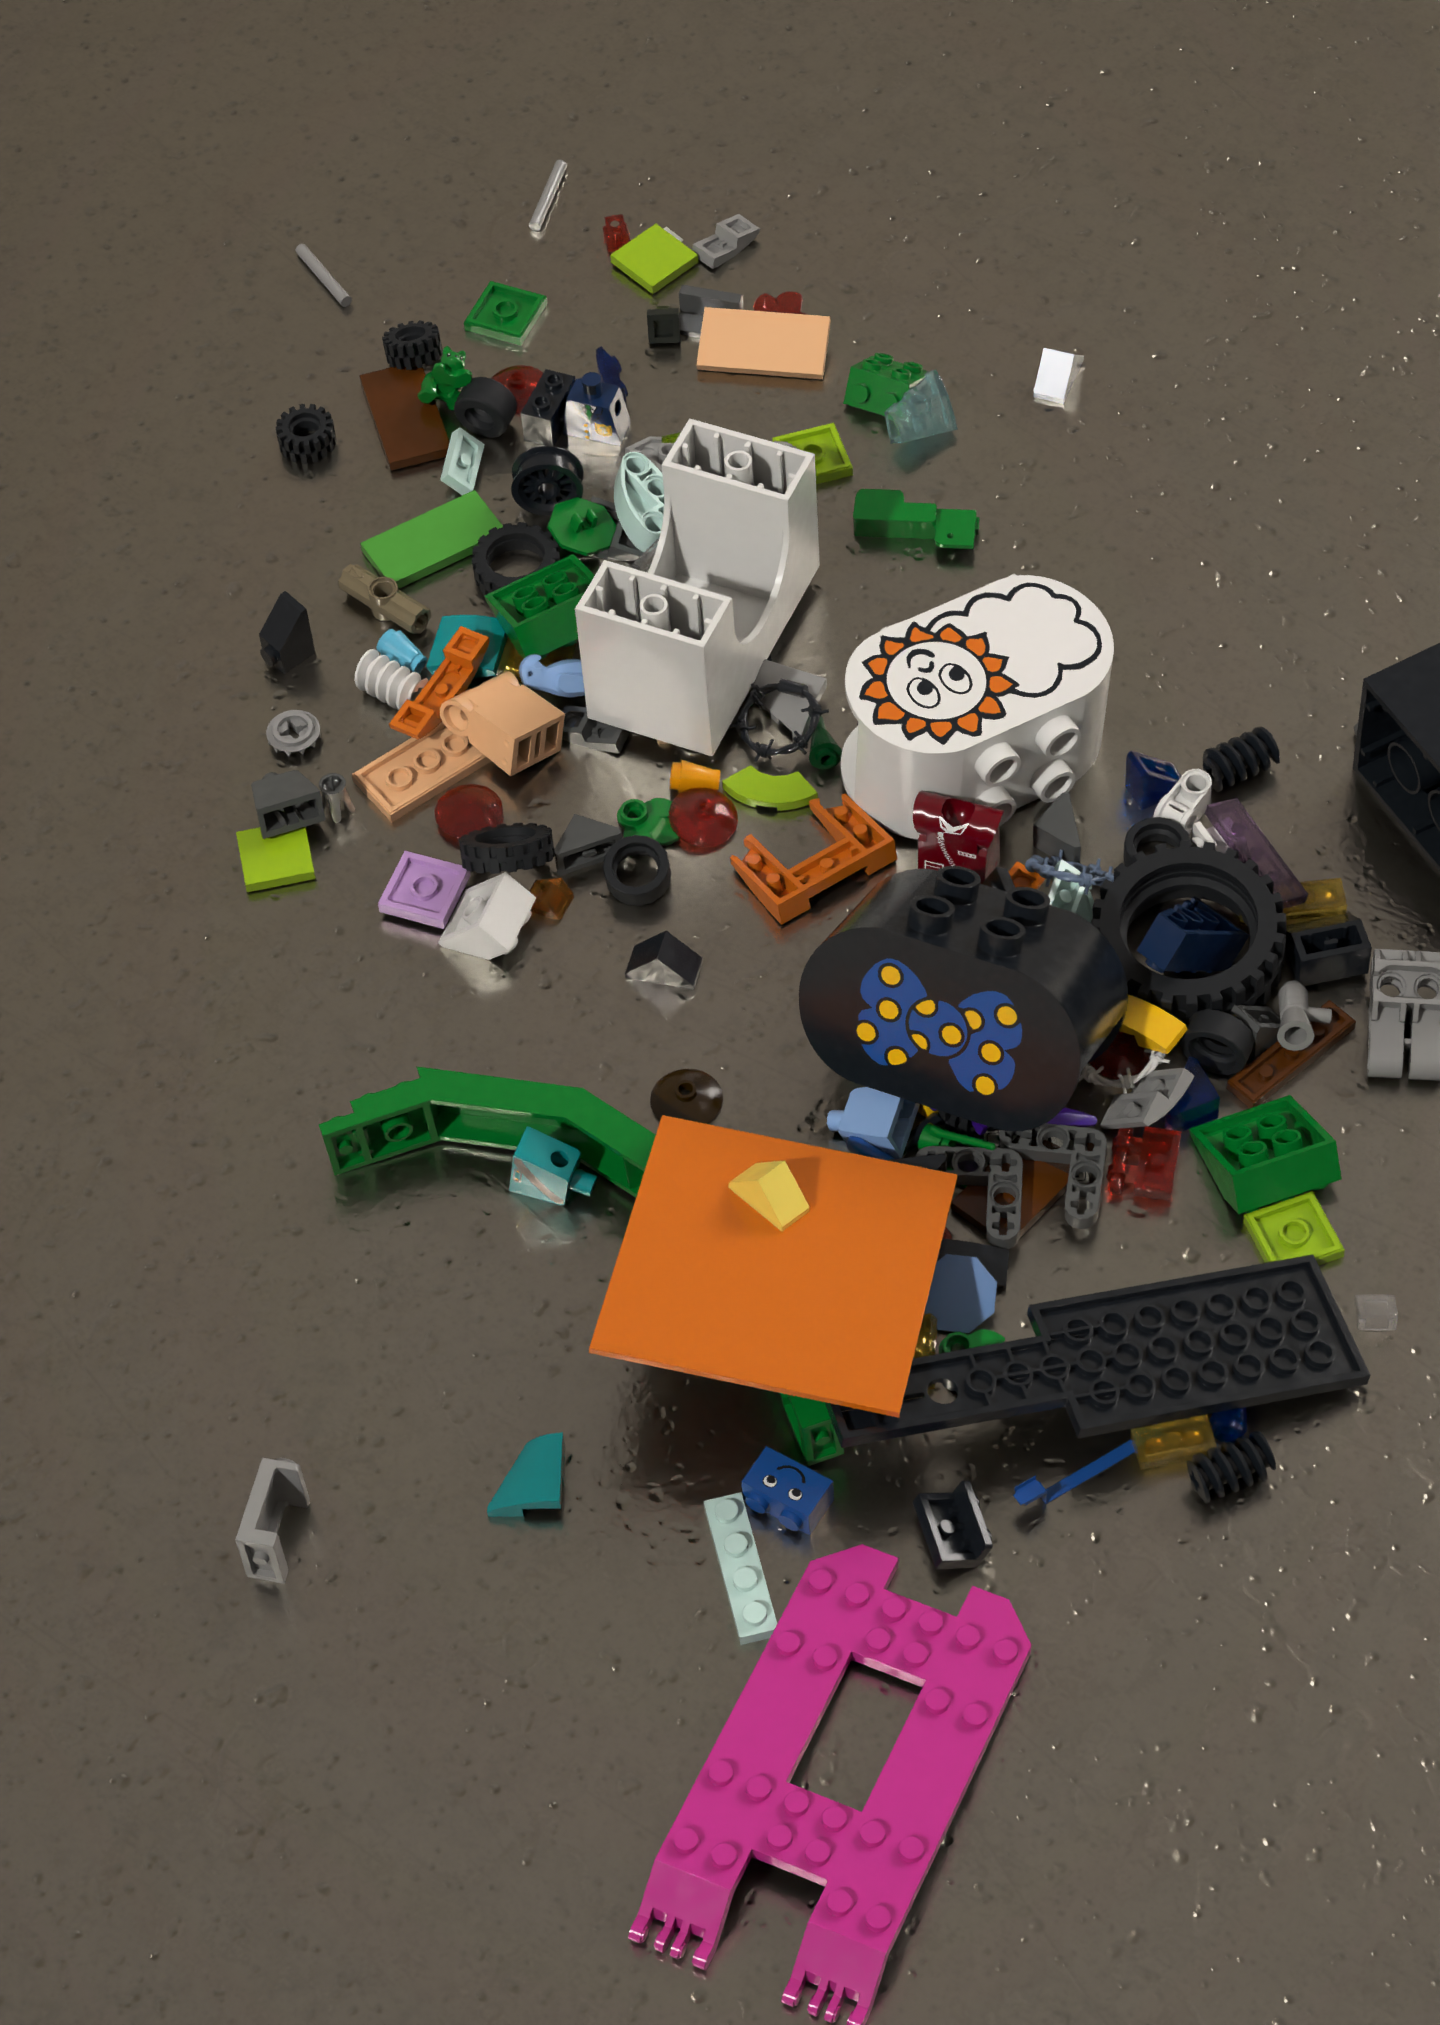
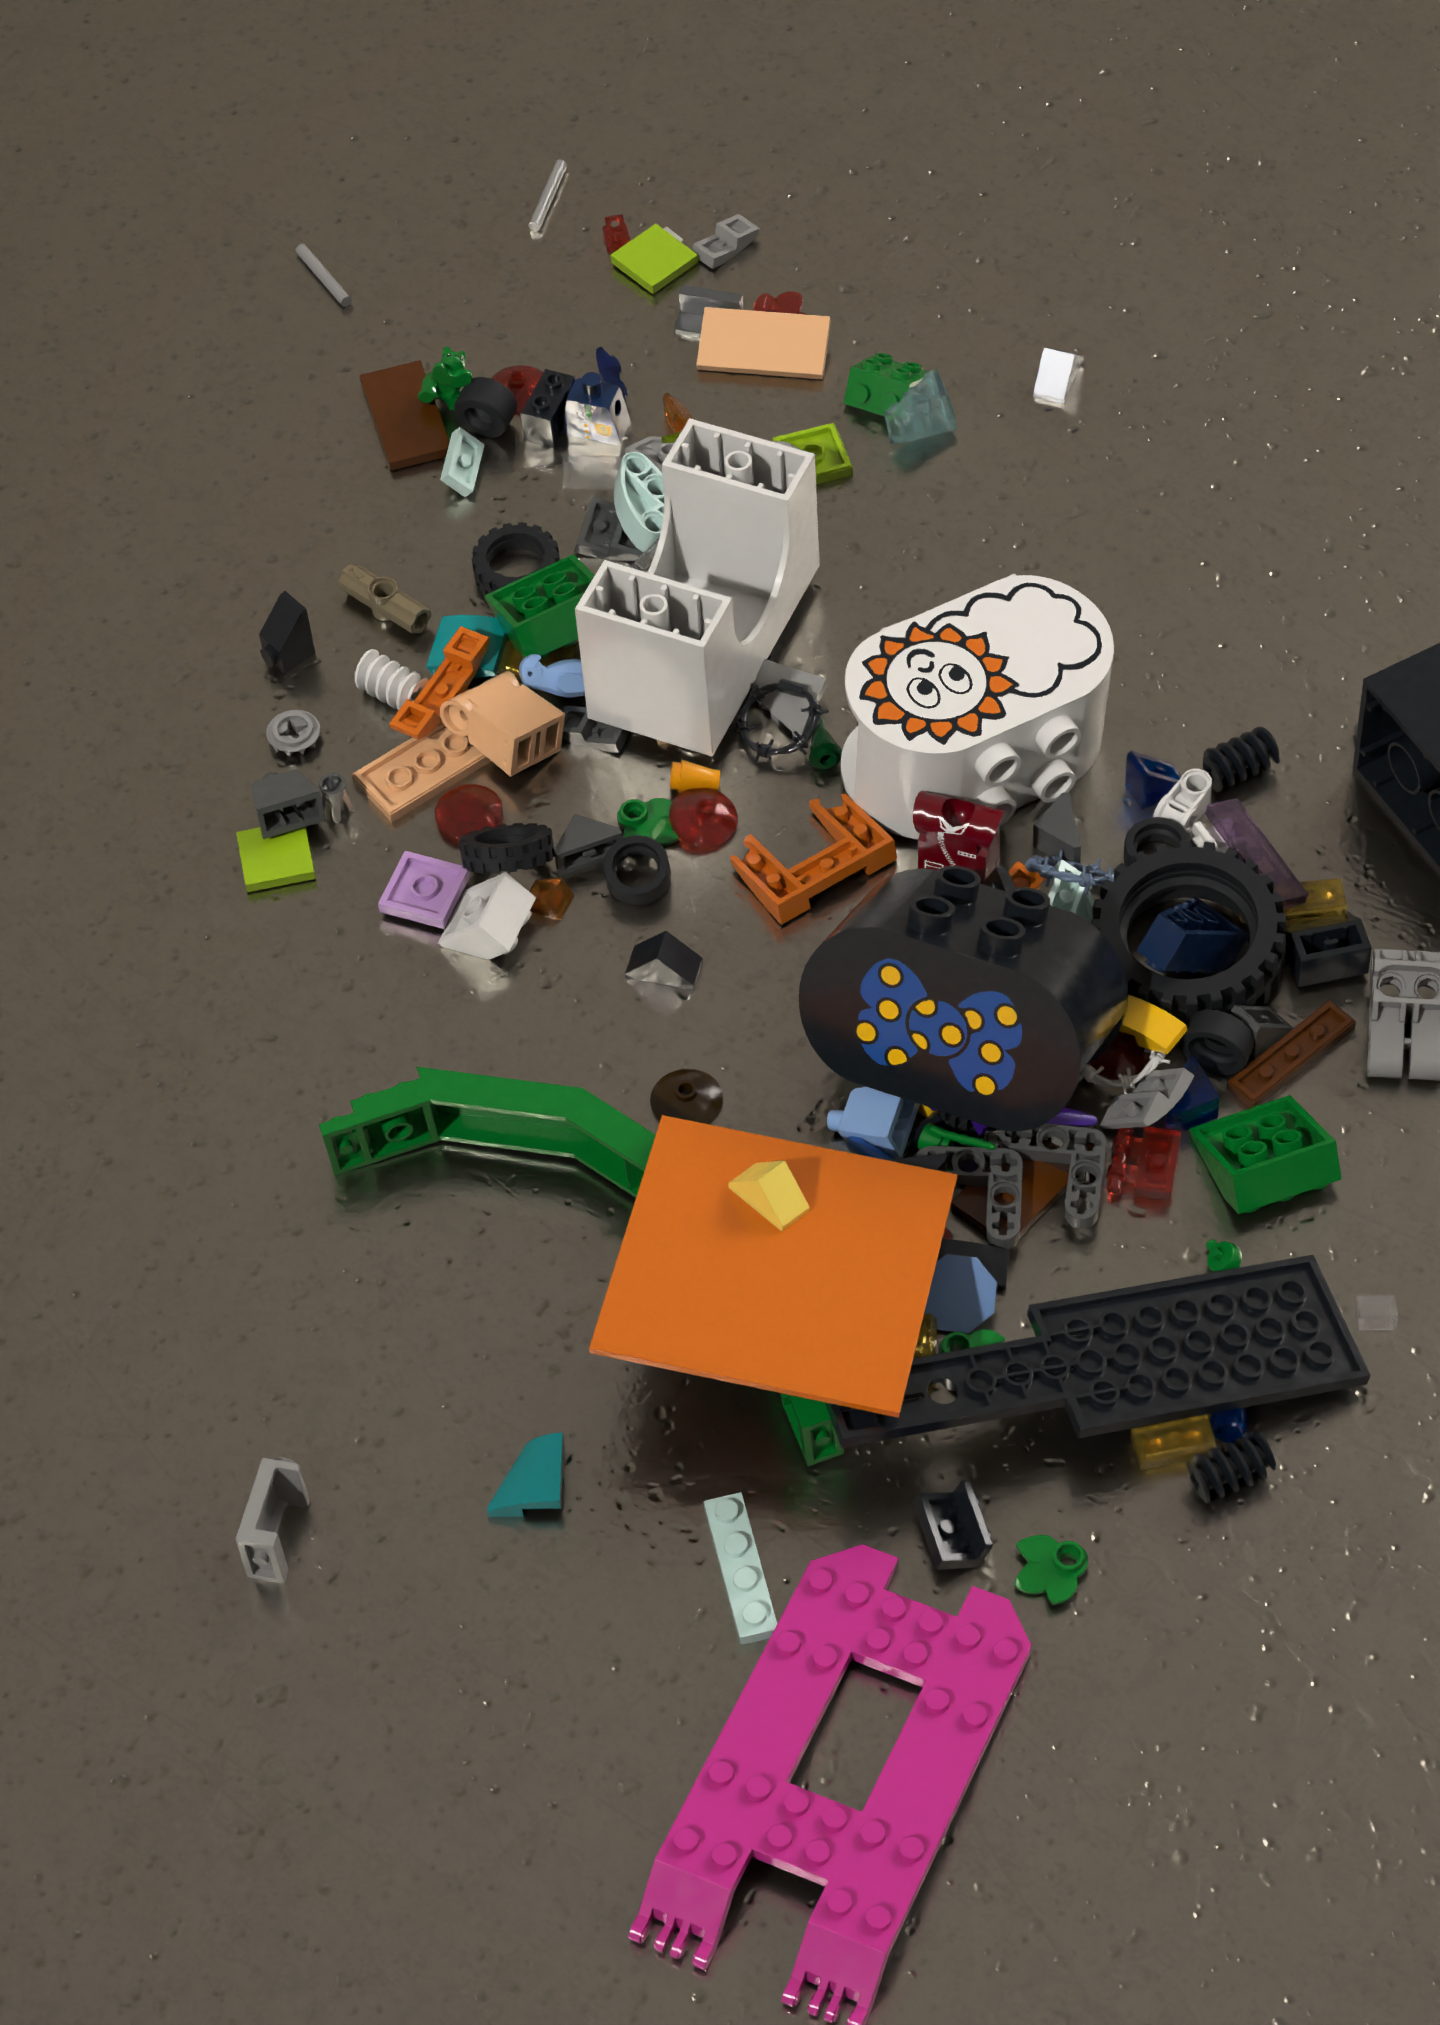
(306, 446): black tyre -> none
(401, 649): medium azure cone -> none
(412, 345): black tyre -> none
(430, 539): bright green tile -> none
(505, 313): green tile -> none
(546, 478): black wheel -> none
(548, 1169): teal torso -> none
(581, 526): green piece -> none
(663, 325): pearl dark grey tile -> none
(675, 413): none -> clear orange slope
(765, 790): lime tile -> none
(787, 1491): blue brick -> none
(887, 515): green piece -> none
(1032, 1489): blue piece -> none
(1044, 1567): none -> green plate
(1223, 1255): none -> green piece
(1294, 1230): lime tile -> none
(1295, 1015): light grey piece -> none

